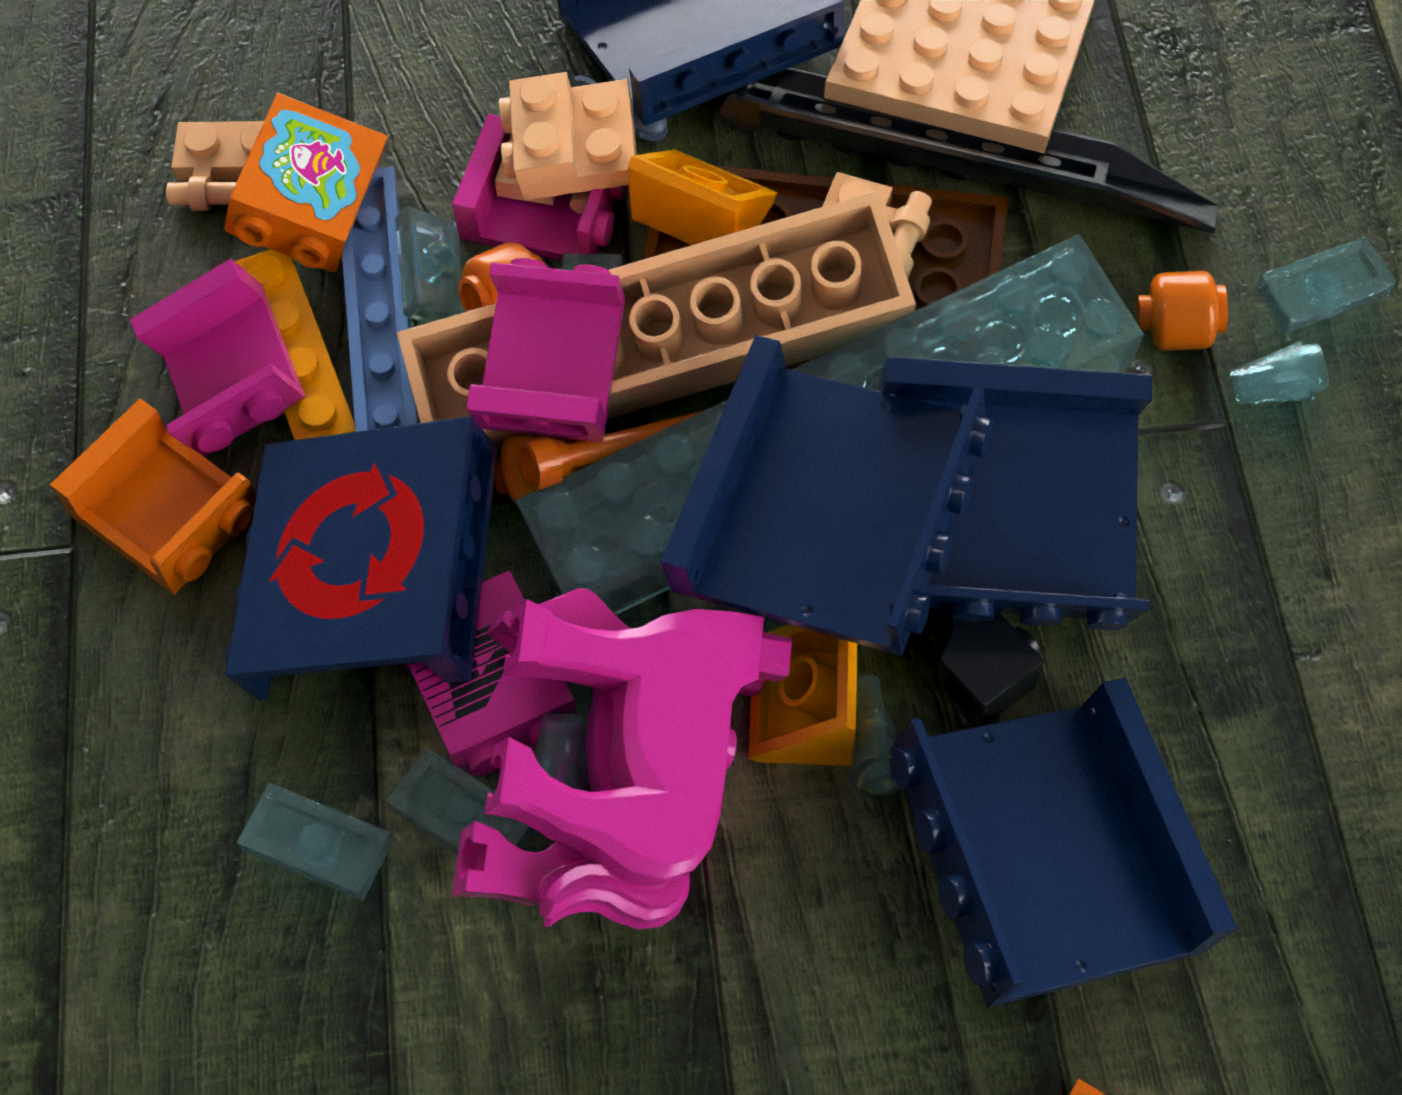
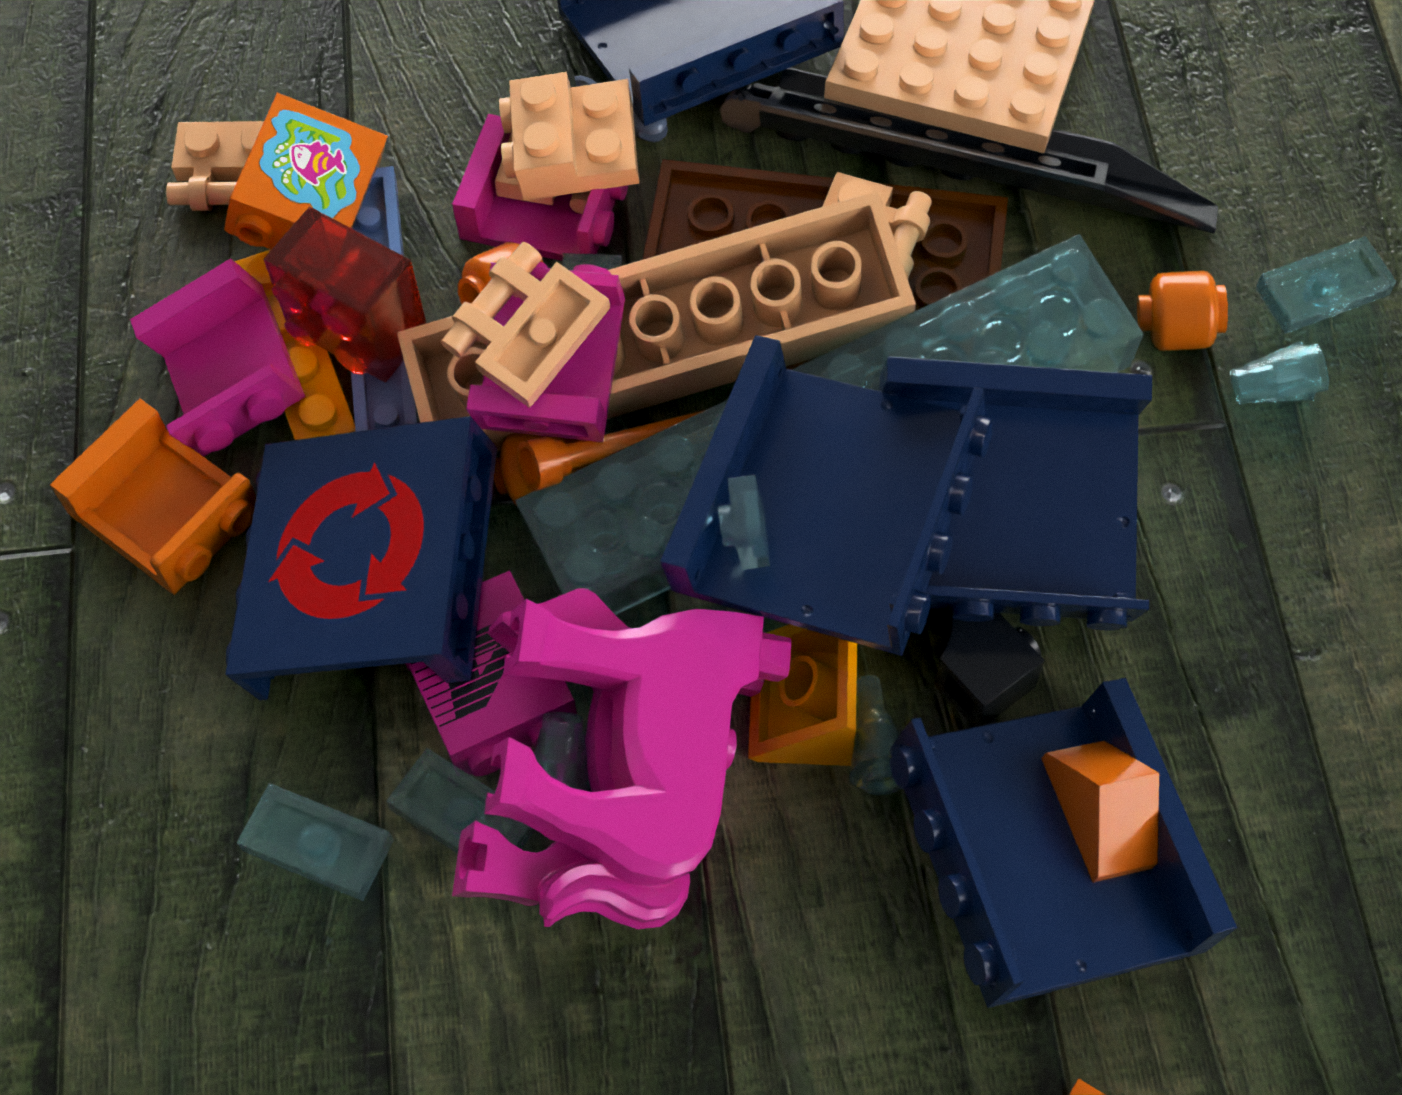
(344, 293): none -> clear red brick
(428, 265): clear light blue plate -> none
(539, 335): none -> light nougat plate
(693, 197): light orange slope -> none
(744, 522): none -> clear light blue plate
(1108, 806): none -> orange slope

